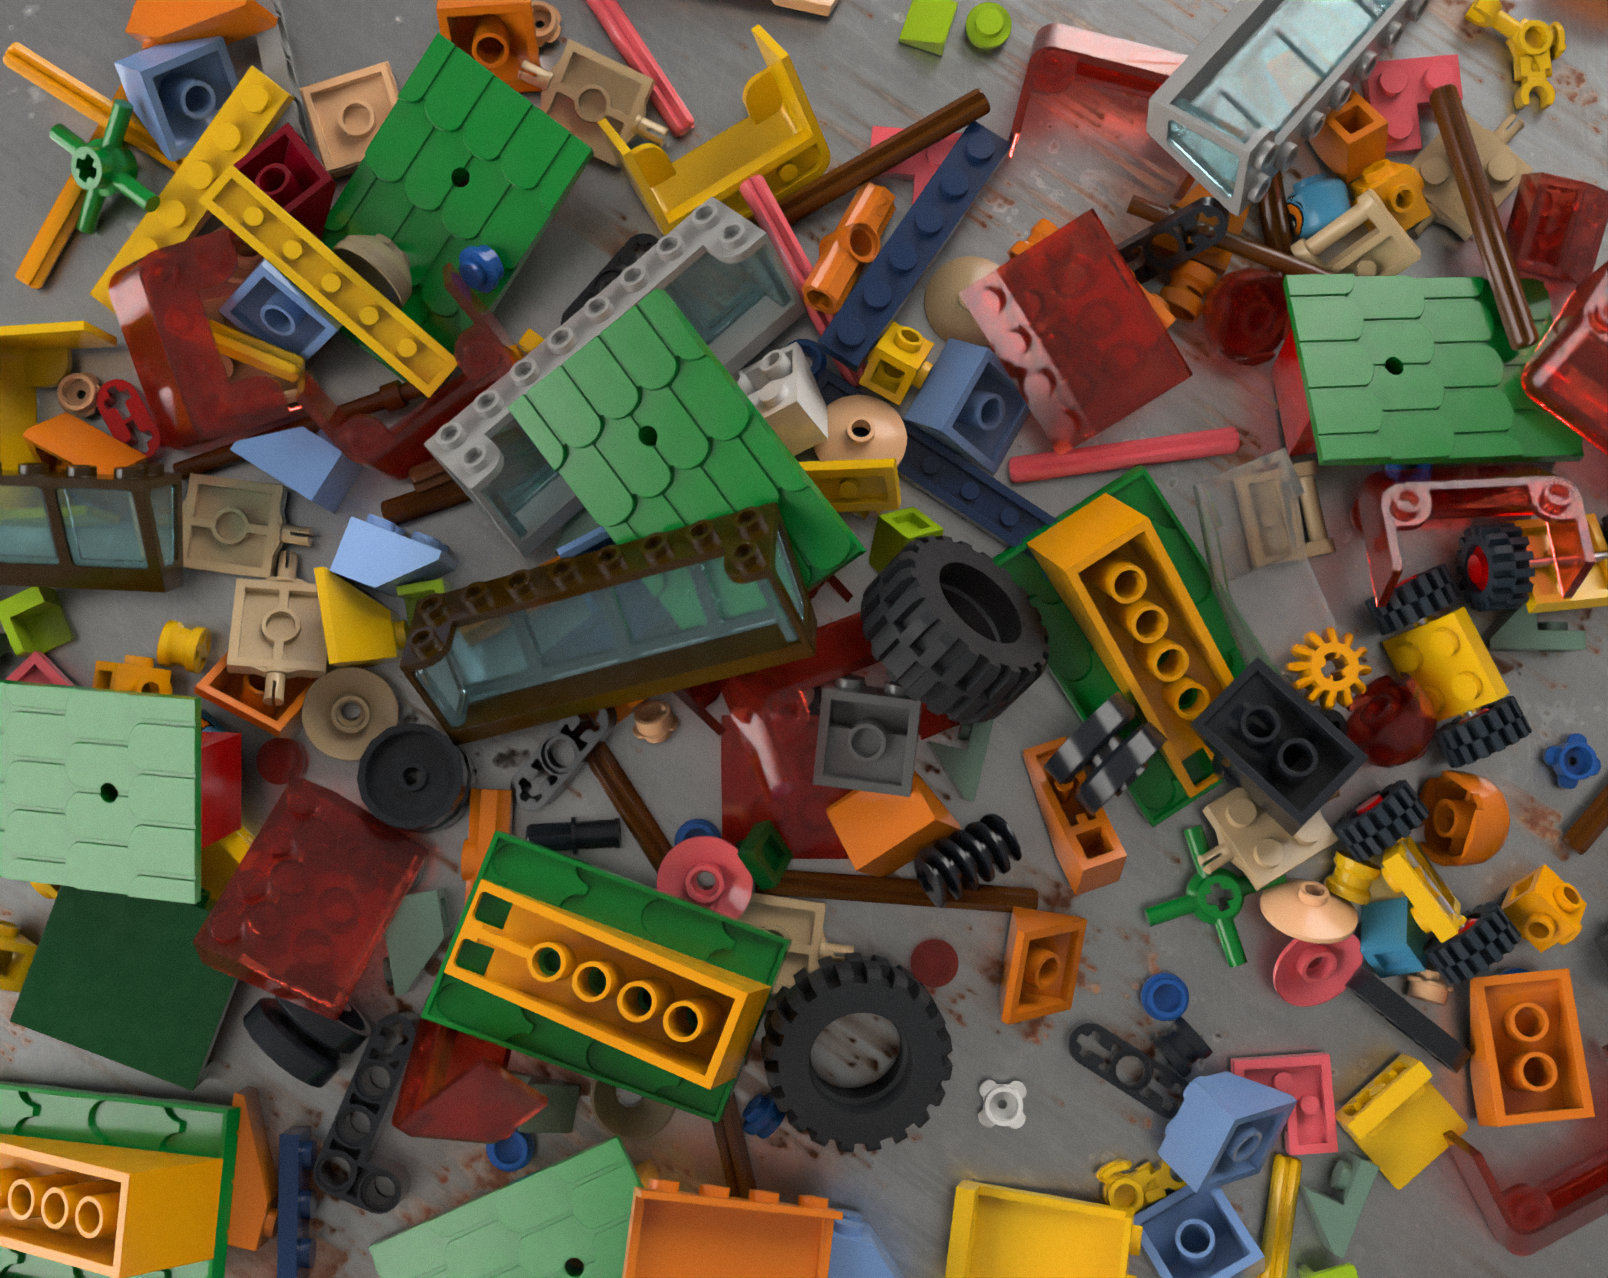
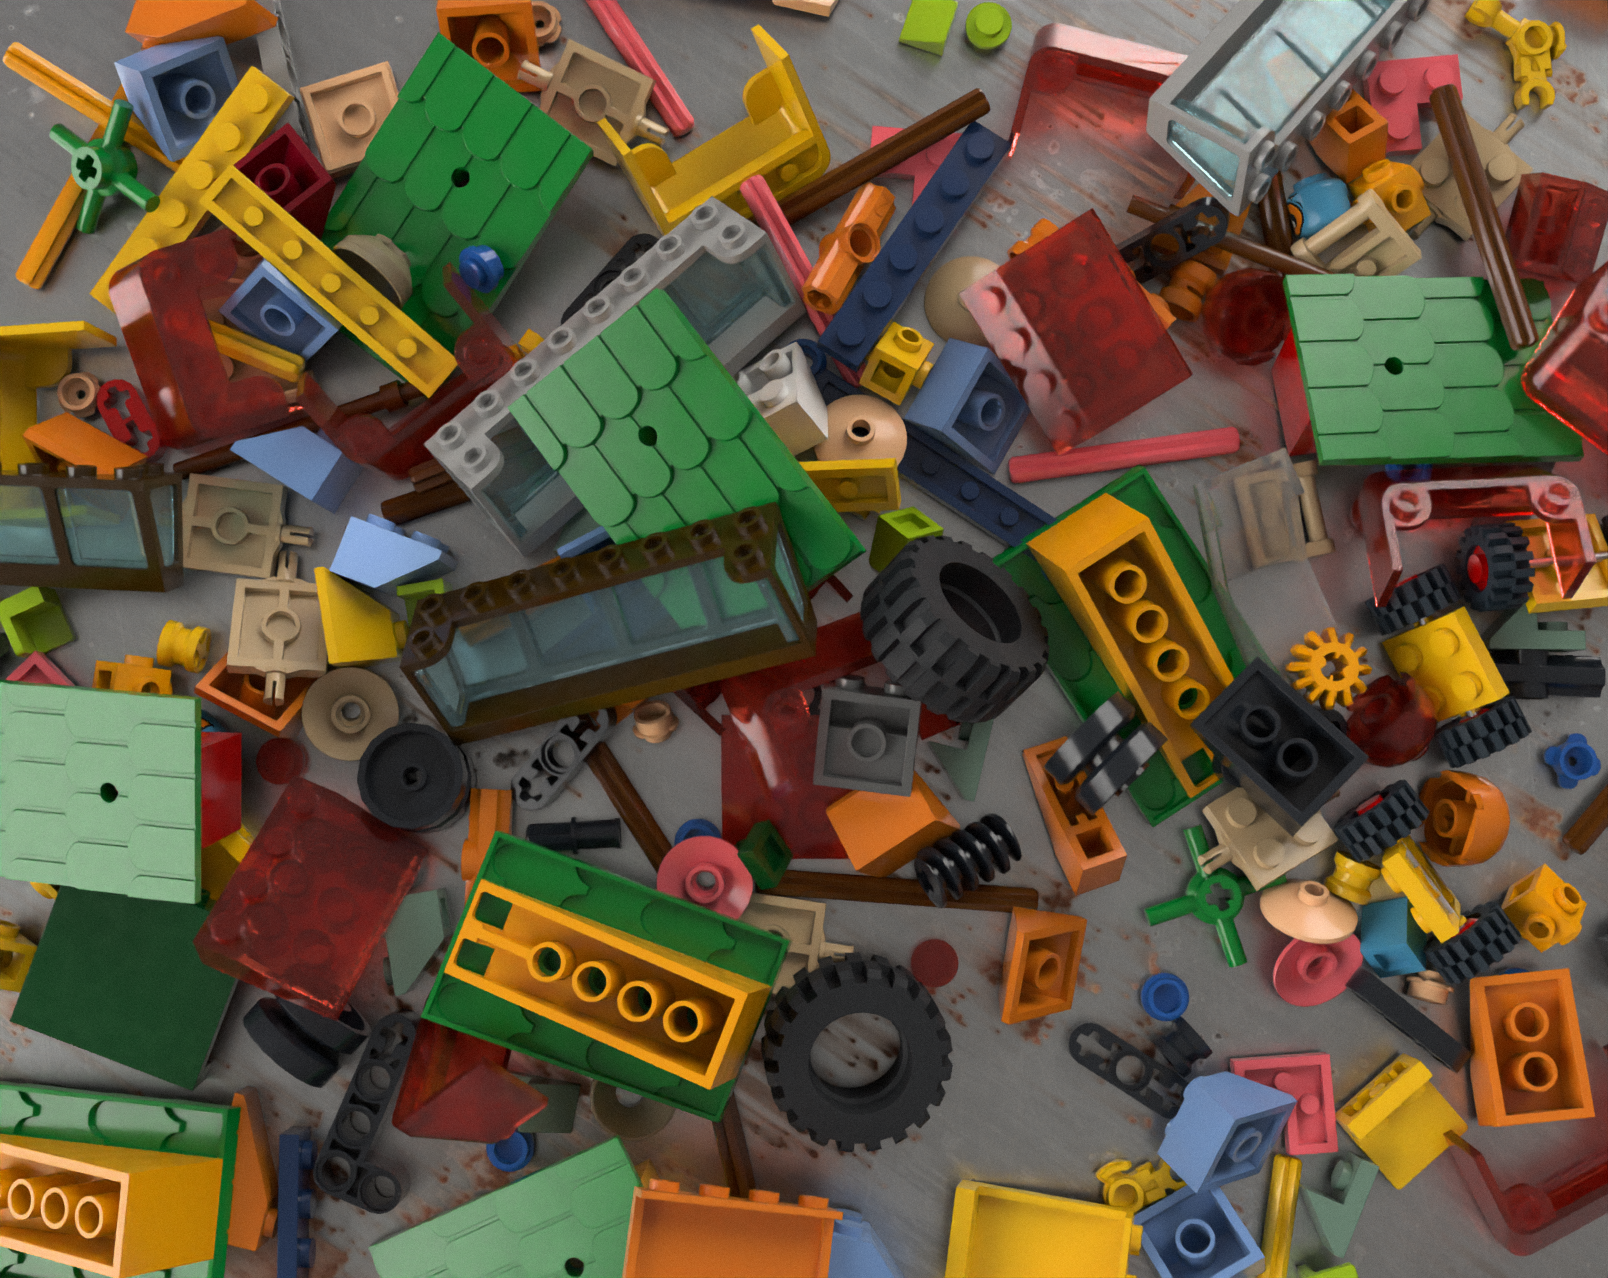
(762, 1116): blue plate -> none
(1012, 1114): white plate -> none
(1540, 675): none -> black piece

